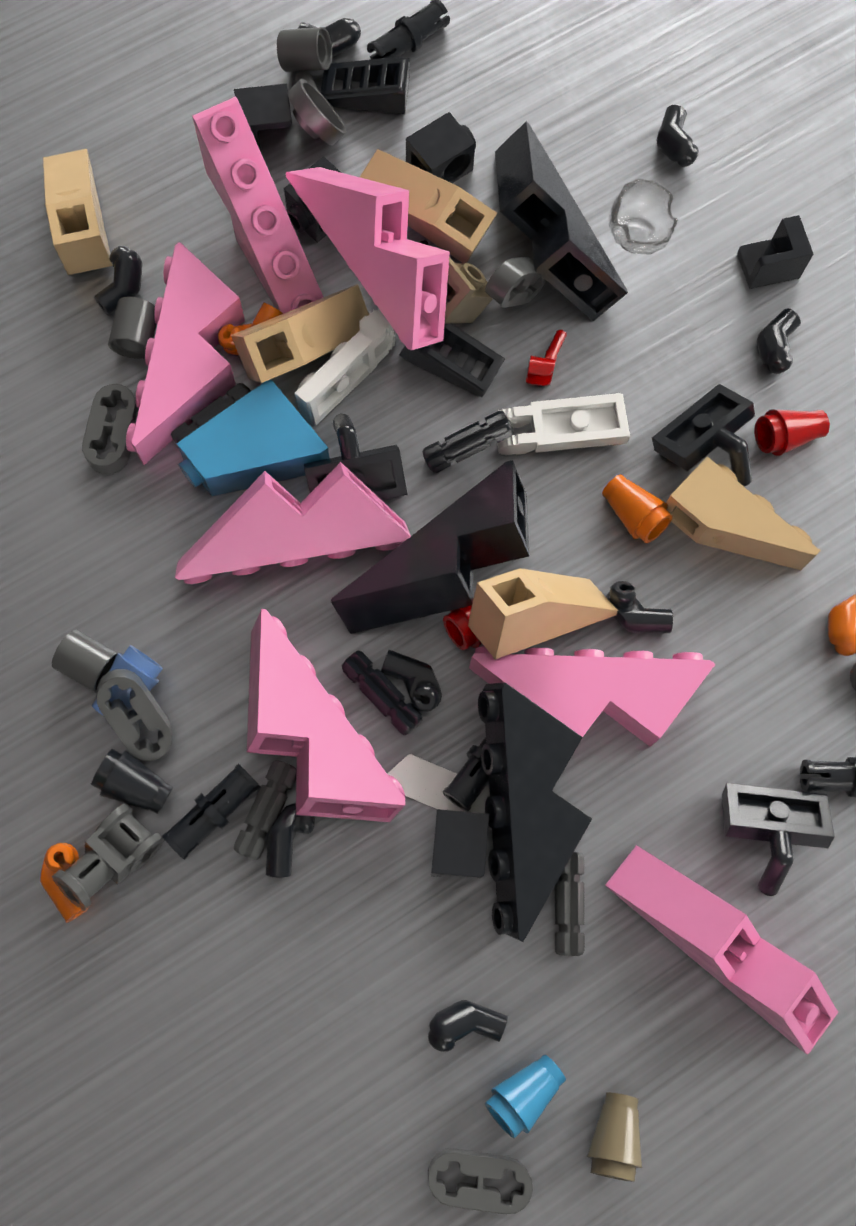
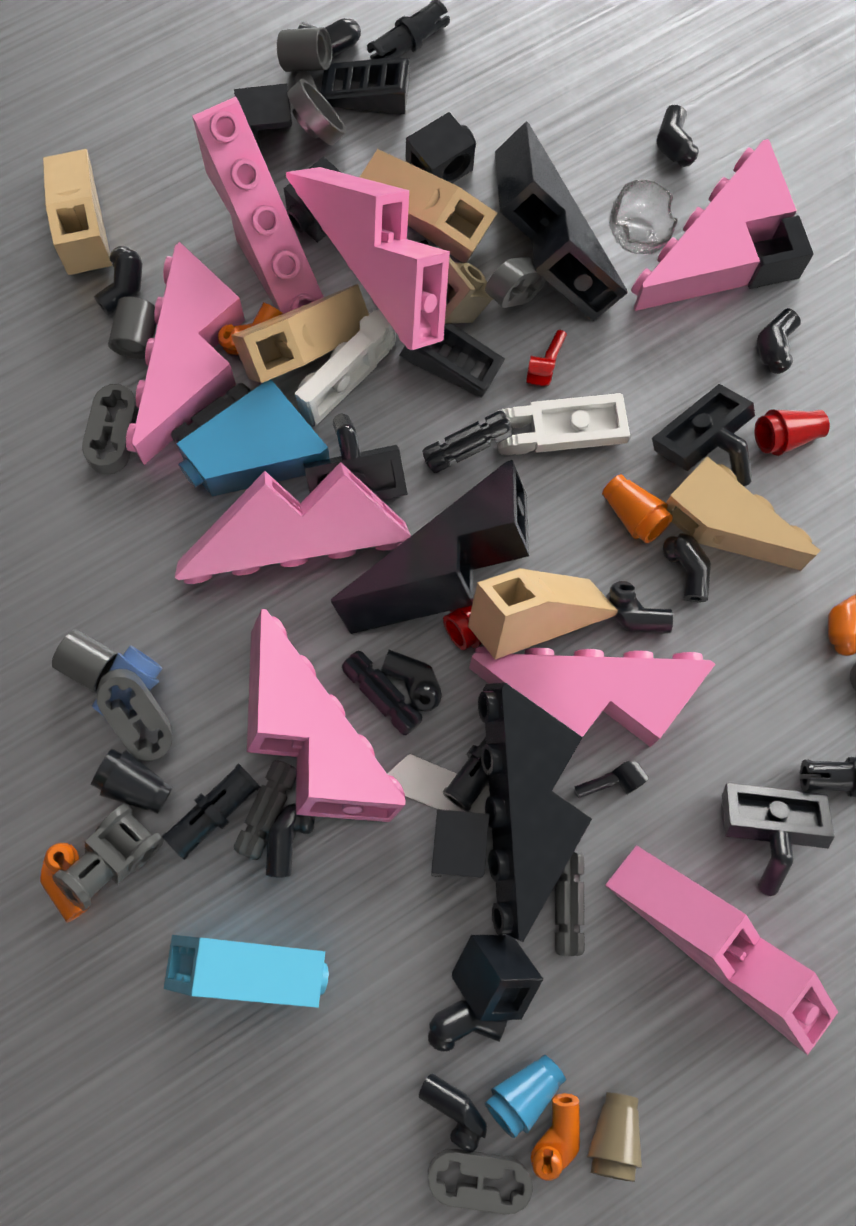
(246, 971): none -> medium azure slope
(458, 1107): none -> black arm
(496, 977): none -> black panel
(561, 1141): none -> orange arm
(628, 775): none -> black hand
(696, 563): none -> black arm
(719, 241): none -> bright pink slope

